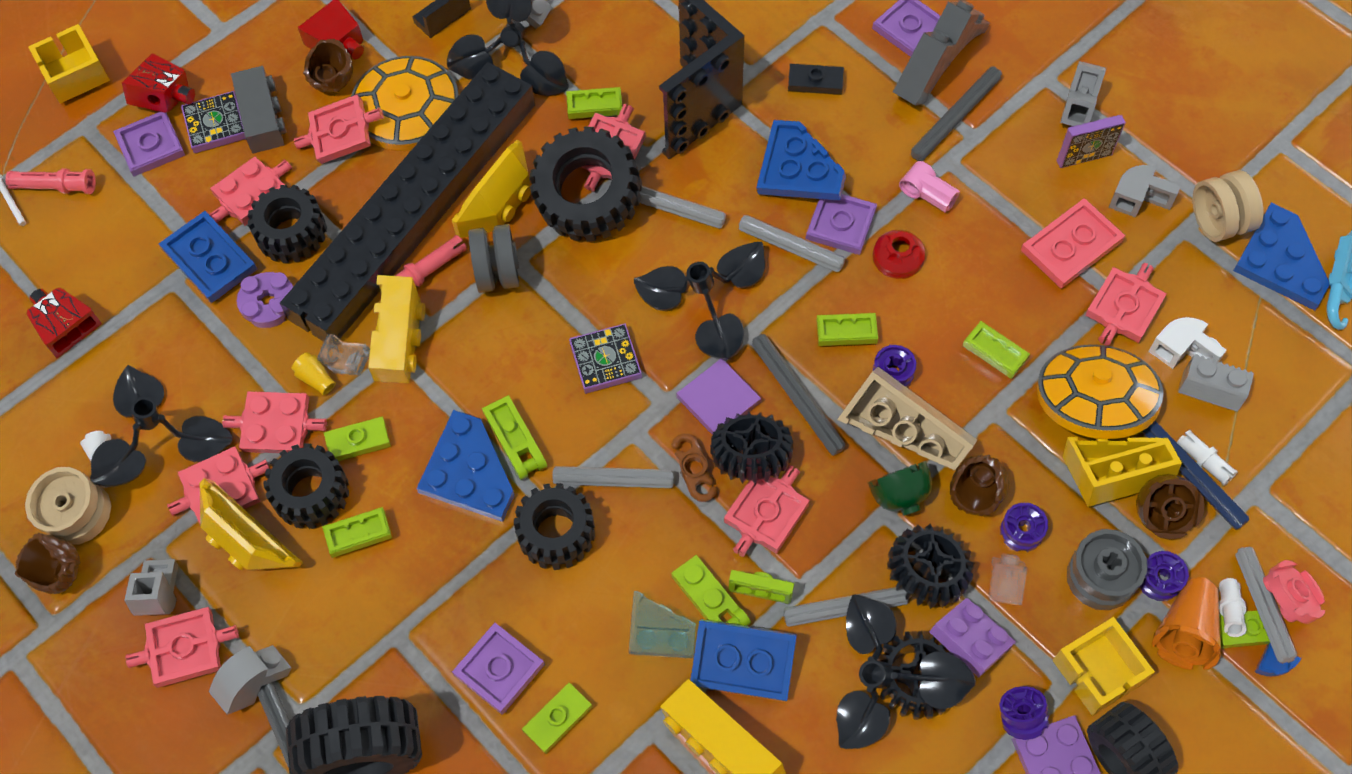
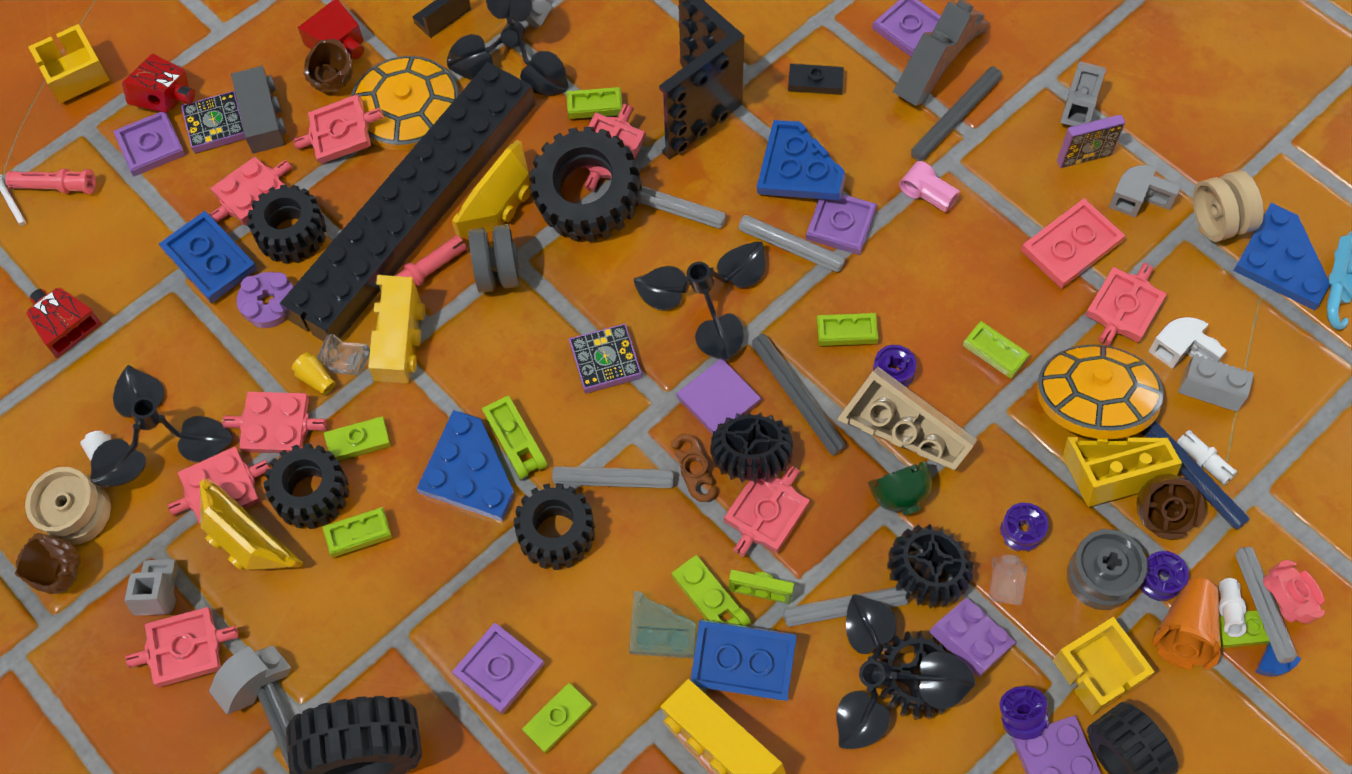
(895, 263): red piece -> none
(979, 485): reddish brown hair -> none

